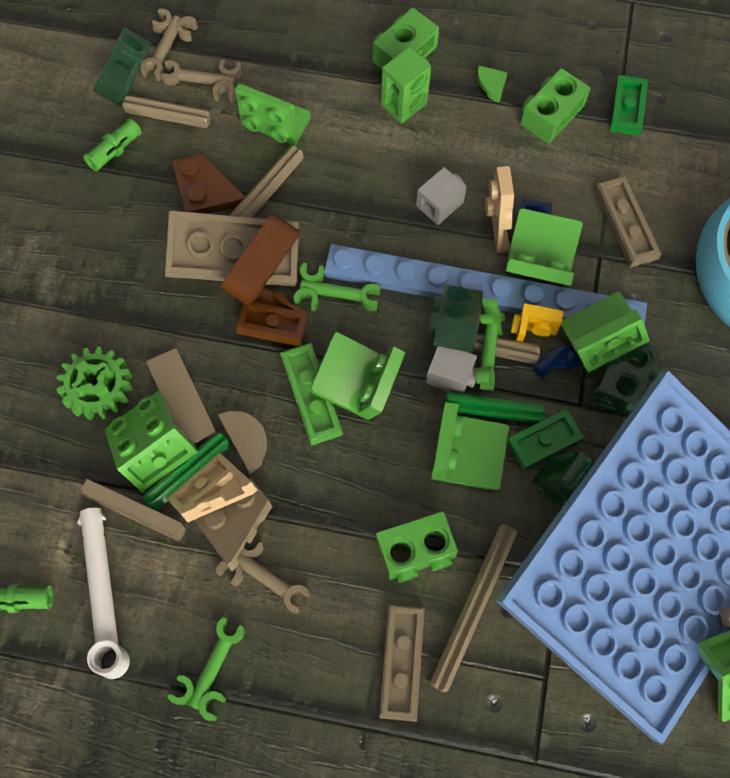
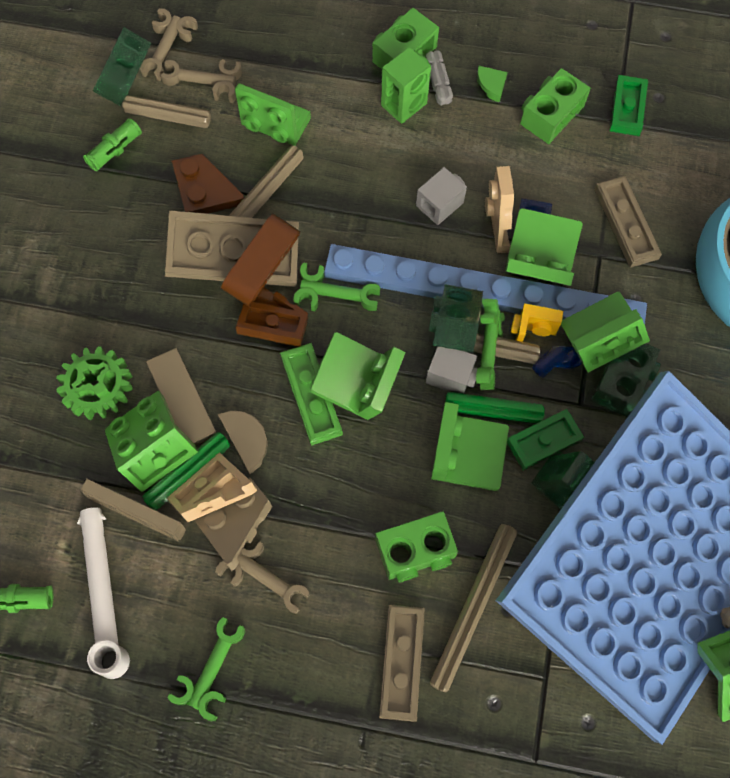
(439, 78): none -> light grey axle

